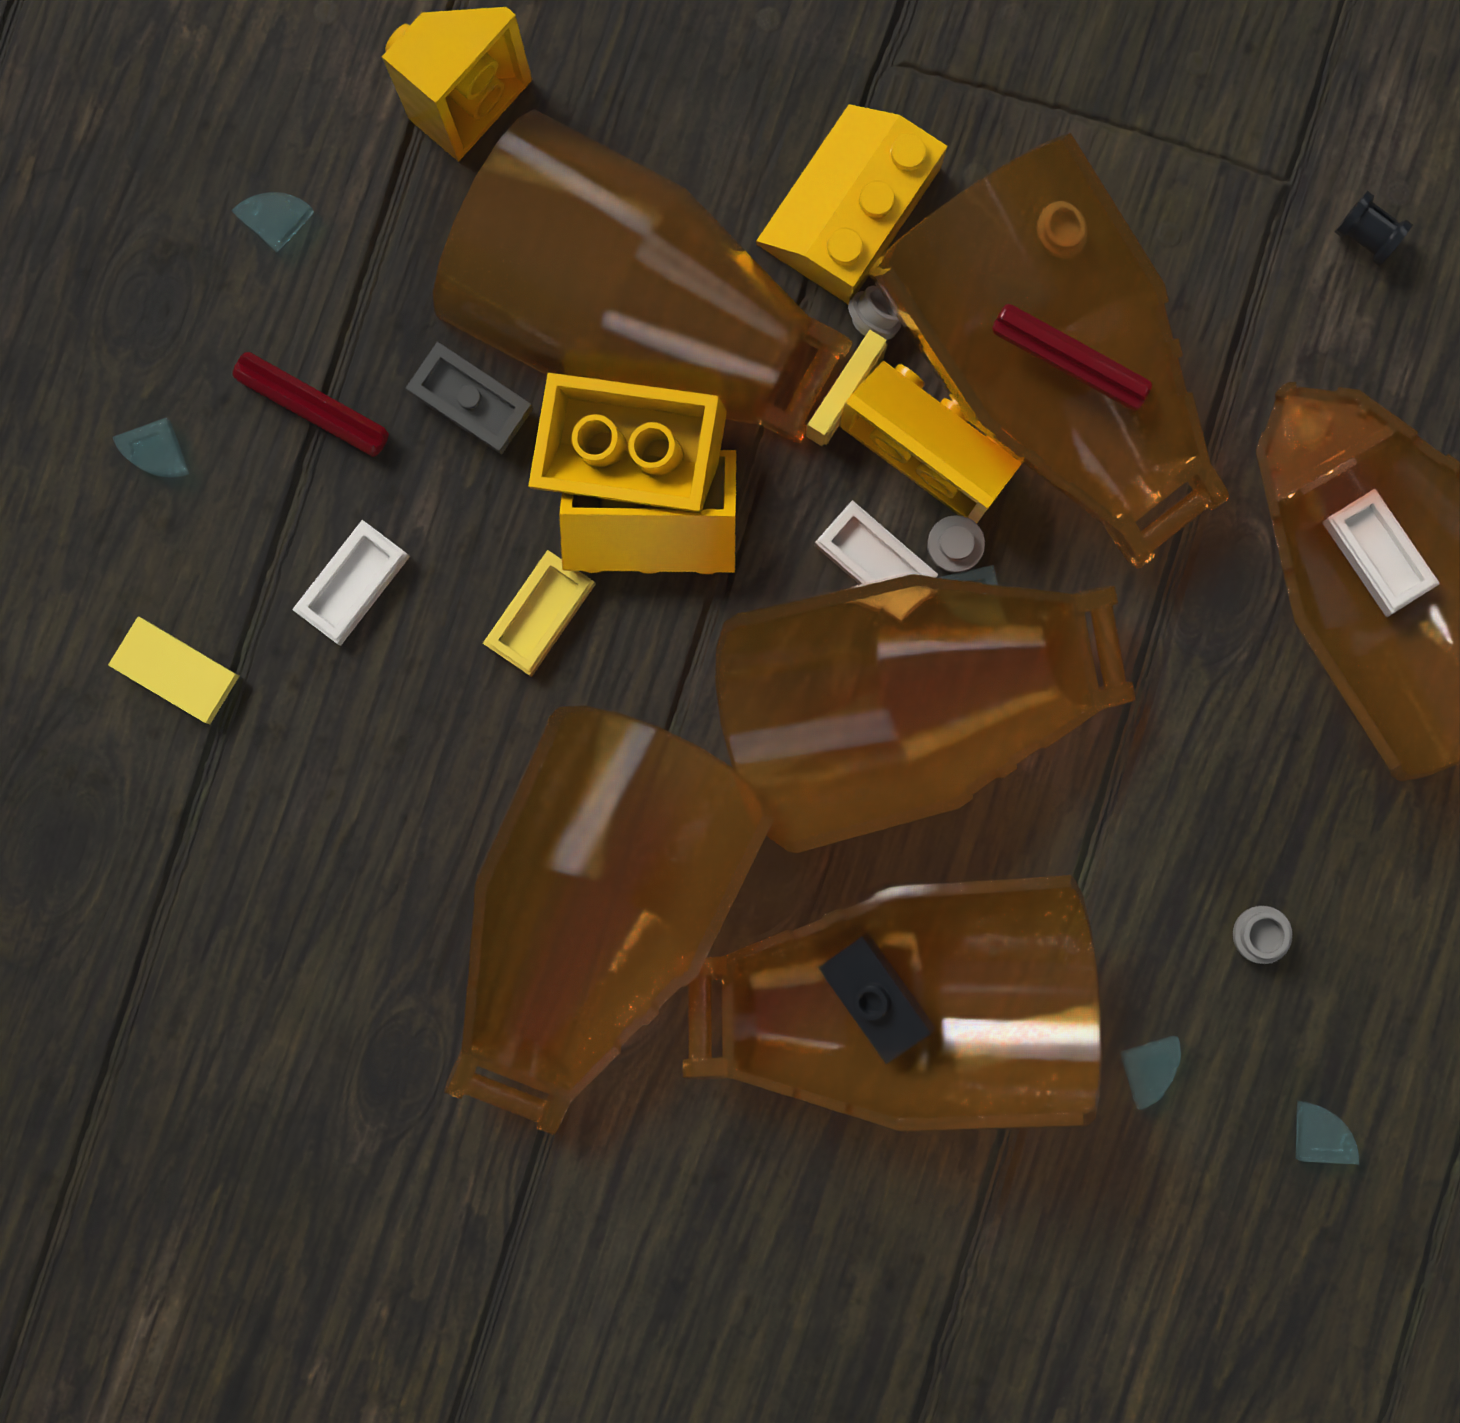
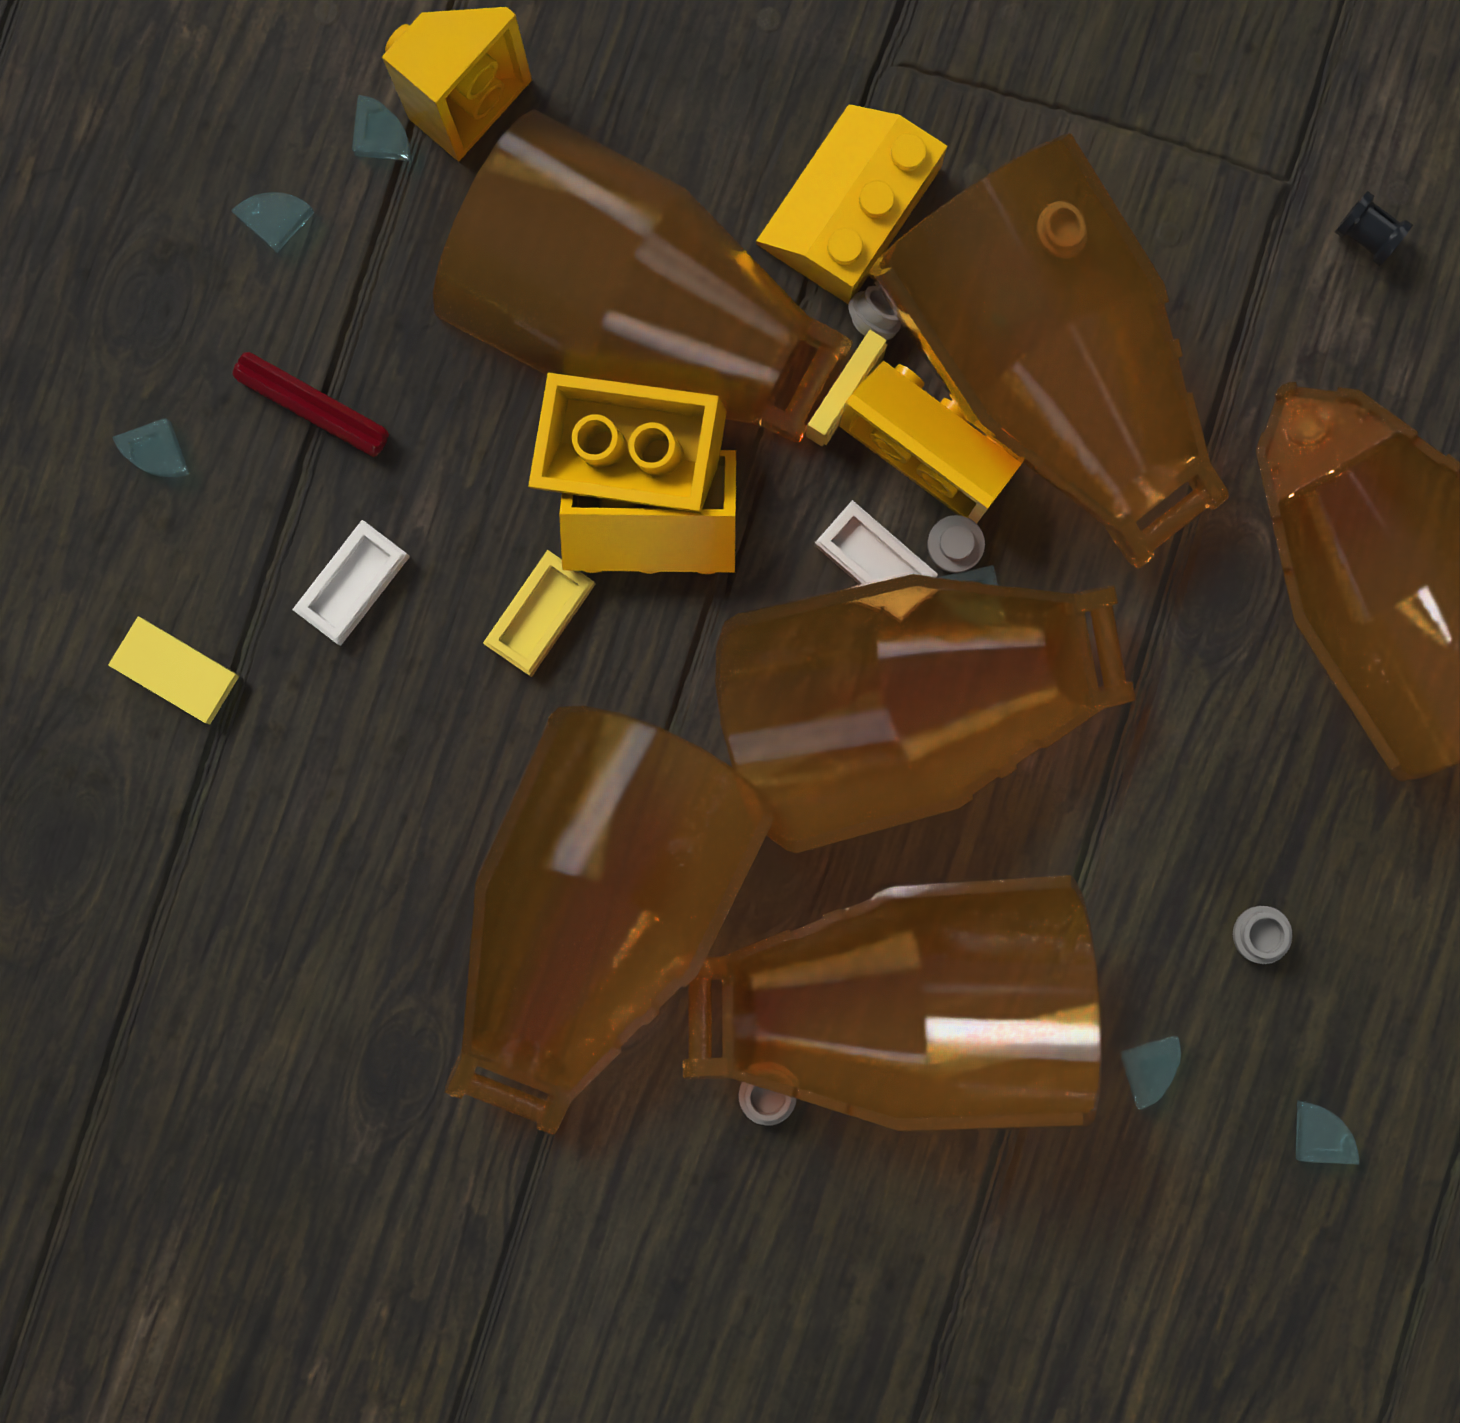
(379, 132): none -> clear light blue tile
(469, 398): dark grey plate -> none
(763, 1105): none -> light grey plate
(877, 998): black plate -> none
(1072, 357): dark red axle -> none
(1380, 552): white tile -> none

